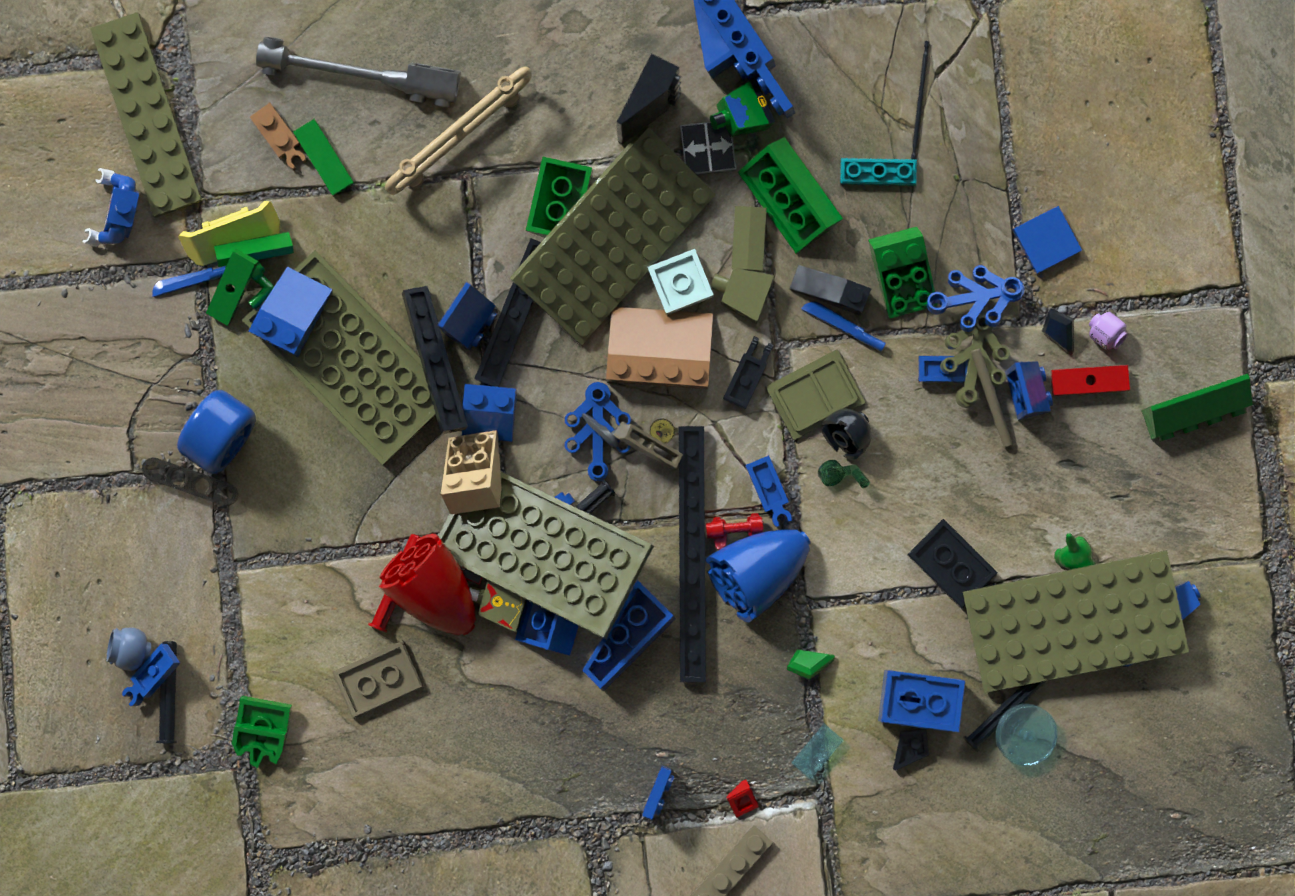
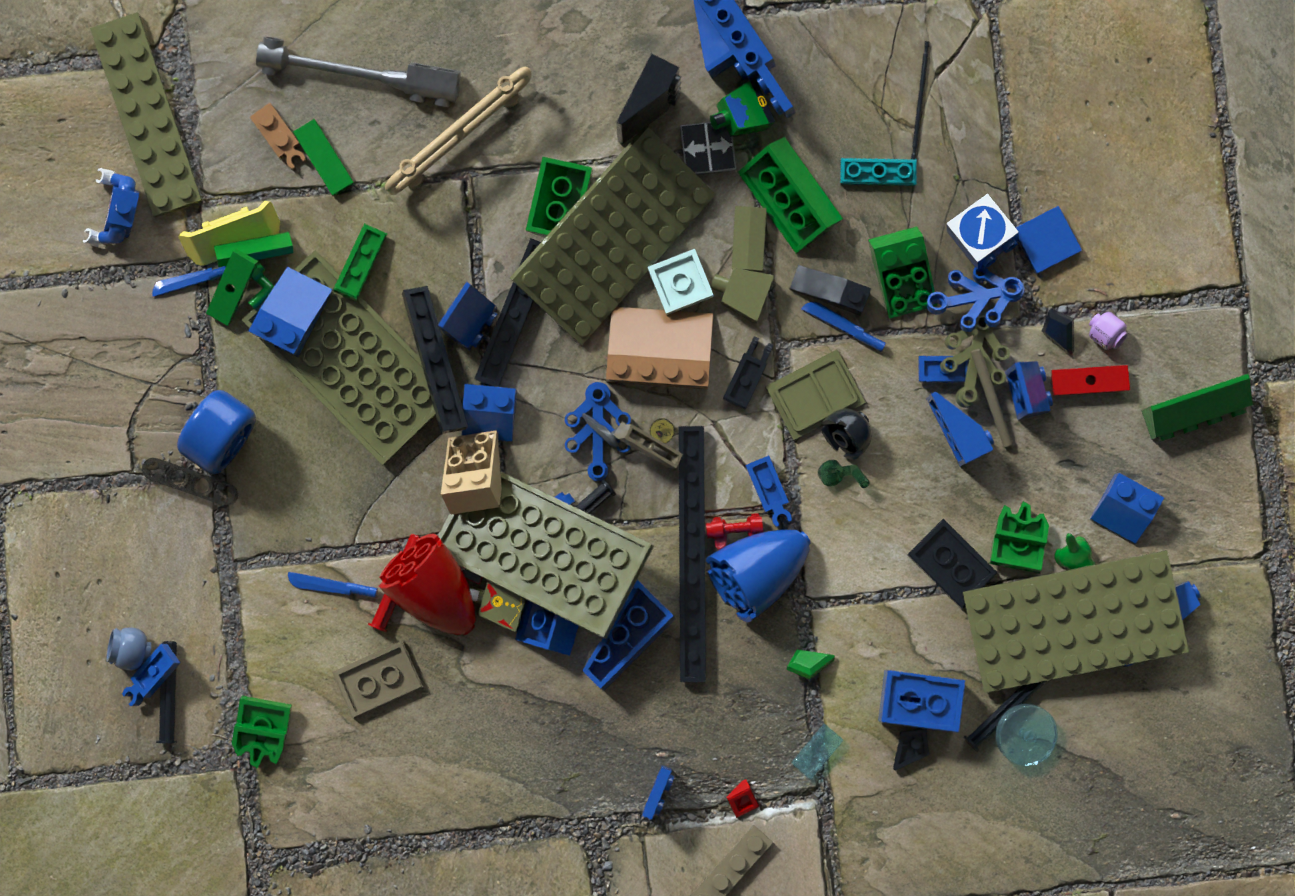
(327, 585): none -> blue piece
(360, 262): none -> green tile
(962, 433): none -> blue slope
(983, 232): none -> piece
(1019, 539): none -> green plate
(1126, 507): none -> blue slope

